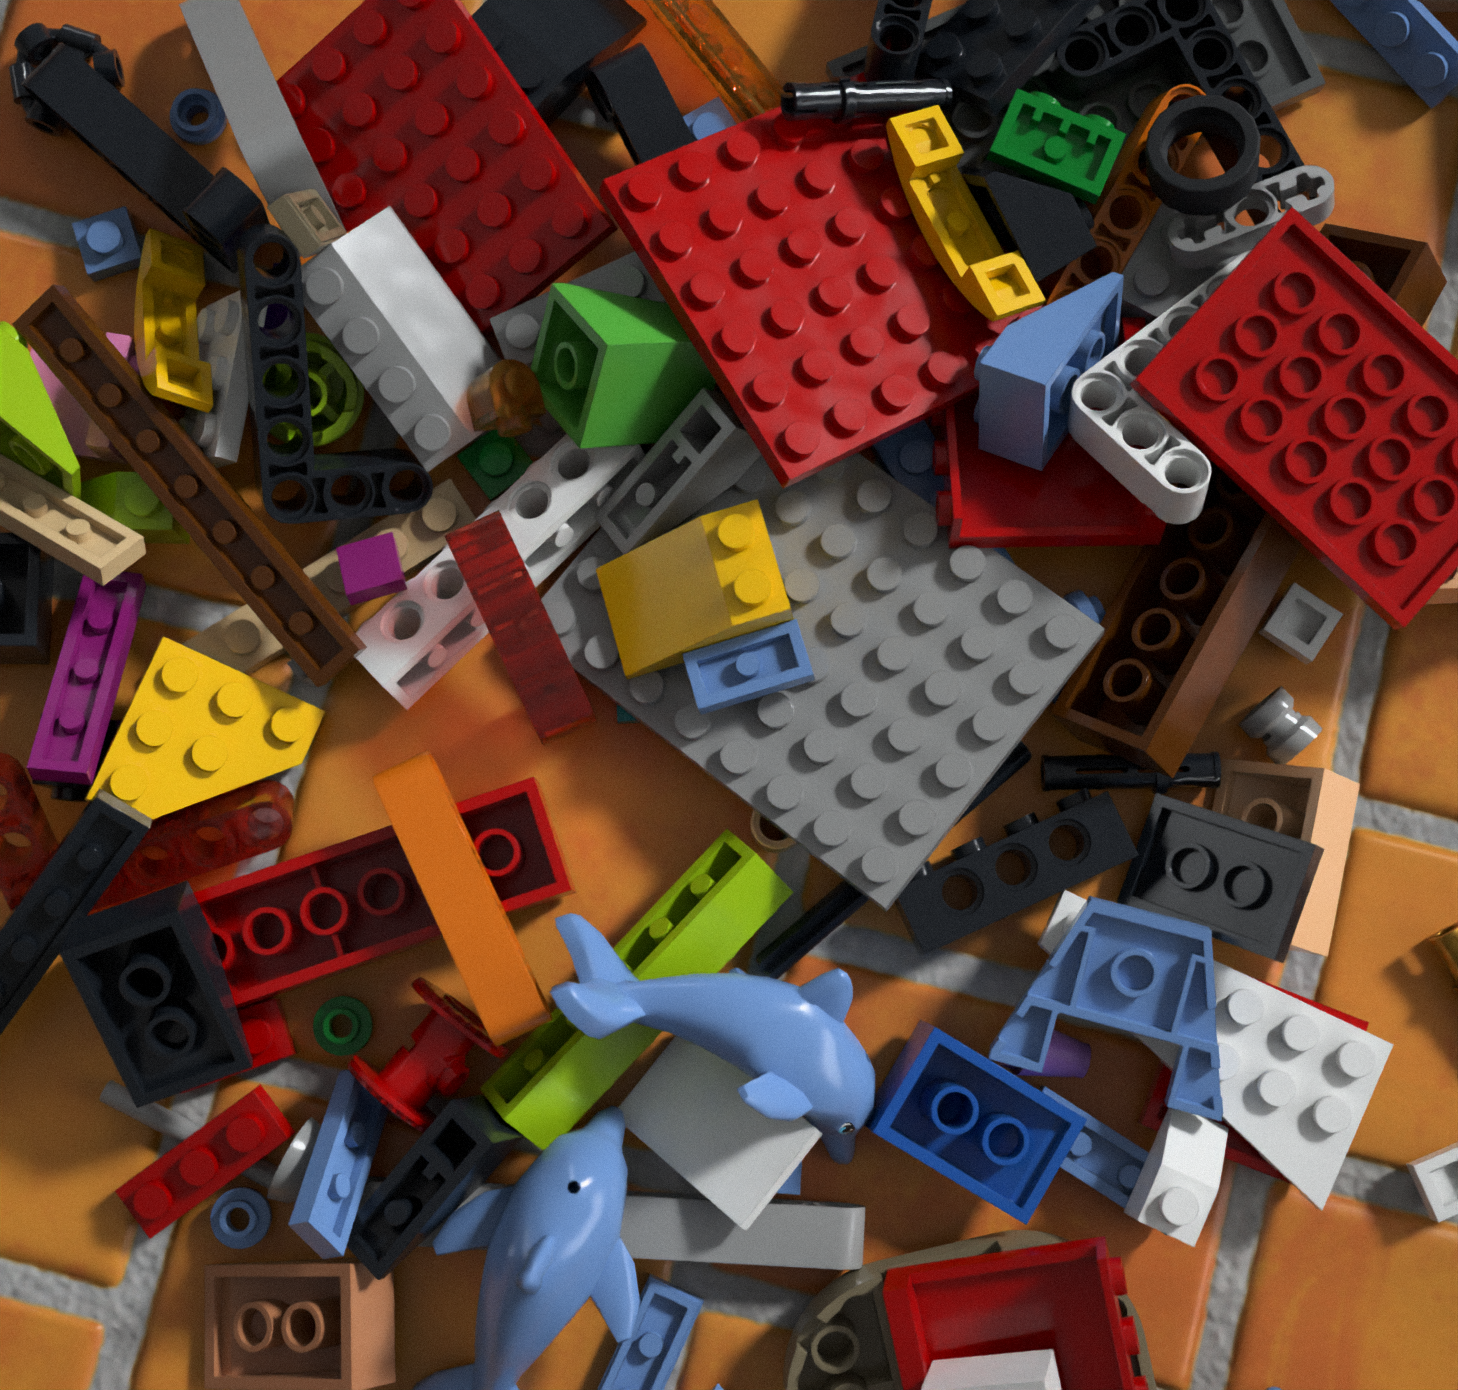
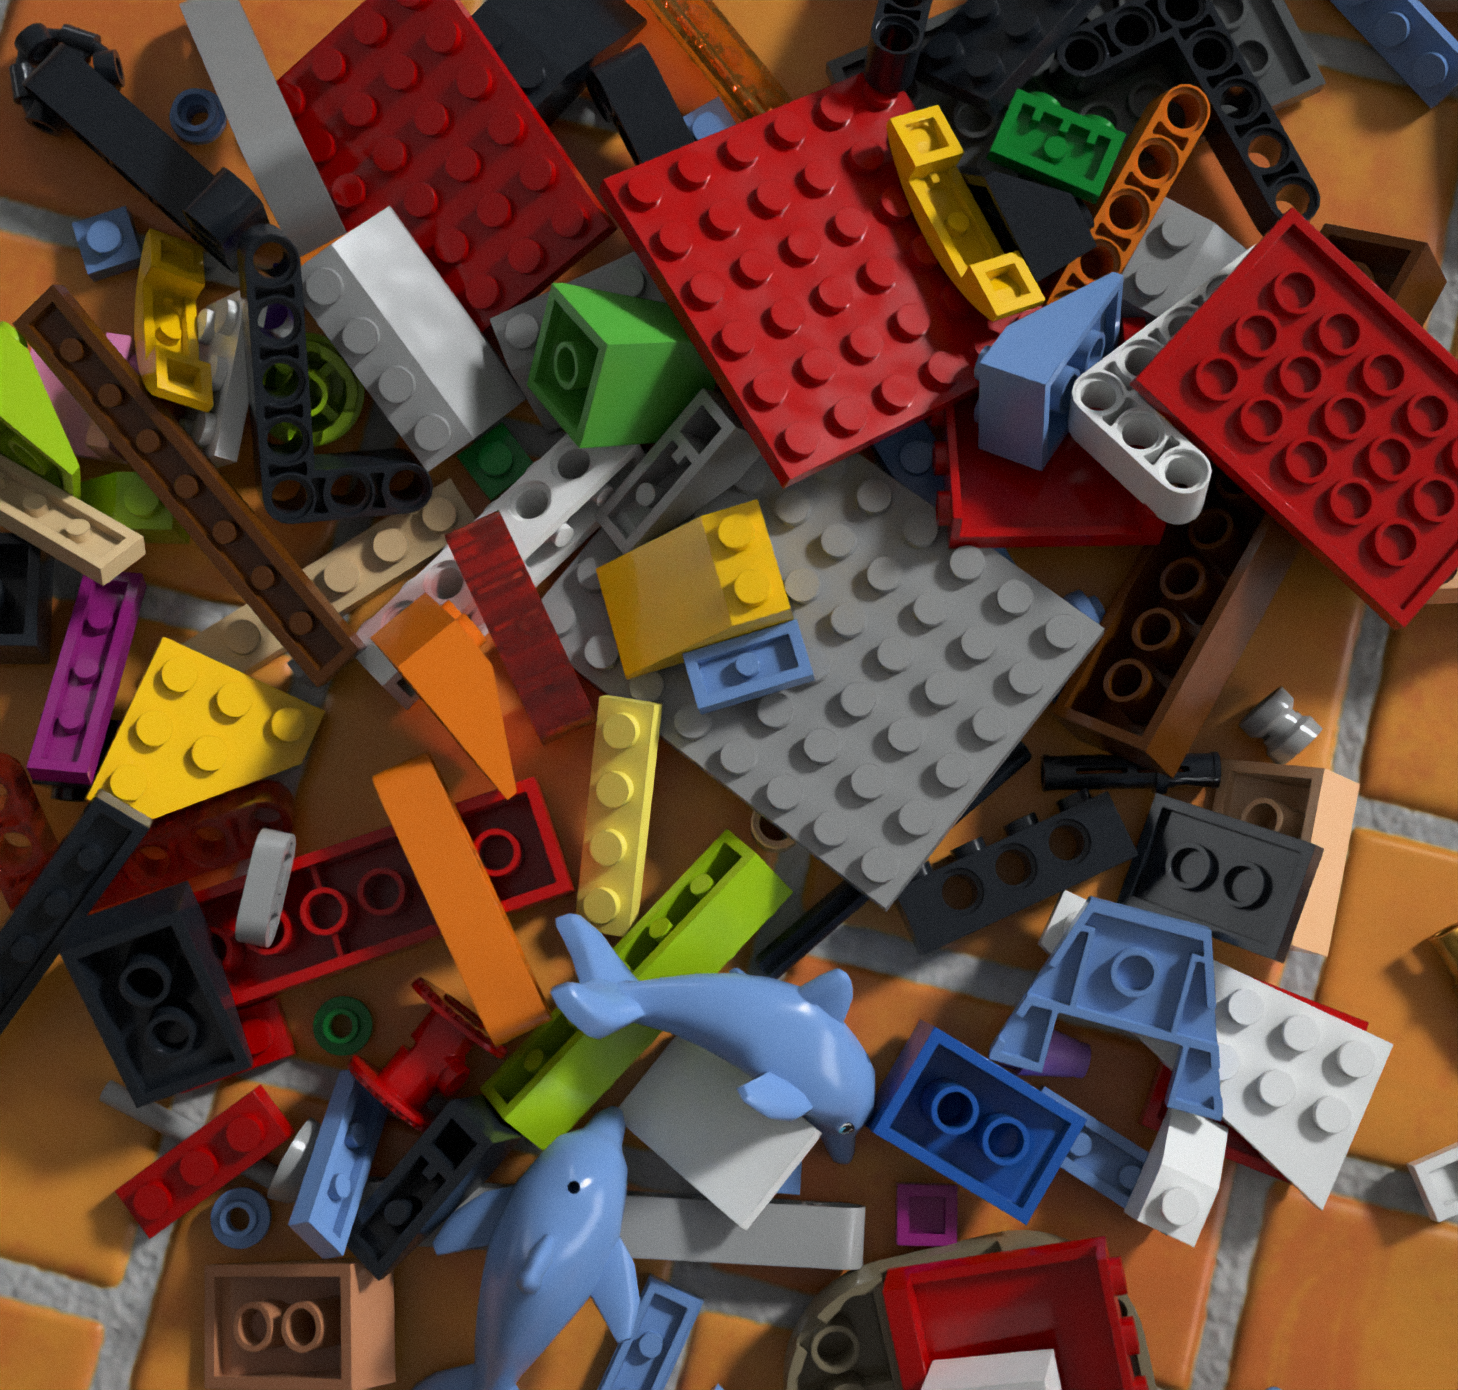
(265, 887): none -> light grey beam
(306, 221): dark tan plate -> none
(371, 568): magenta tile -> none
(442, 663): none -> orange slope
(505, 399): clear orange plate -> none
(618, 813): none -> light yellow plate
(849, 99): black pin -> none
(926, 1214): none -> magenta plate
(1206, 115): black tyre -> none
(1243, 238): light grey beam -> none
(1300, 623): white plate -> none

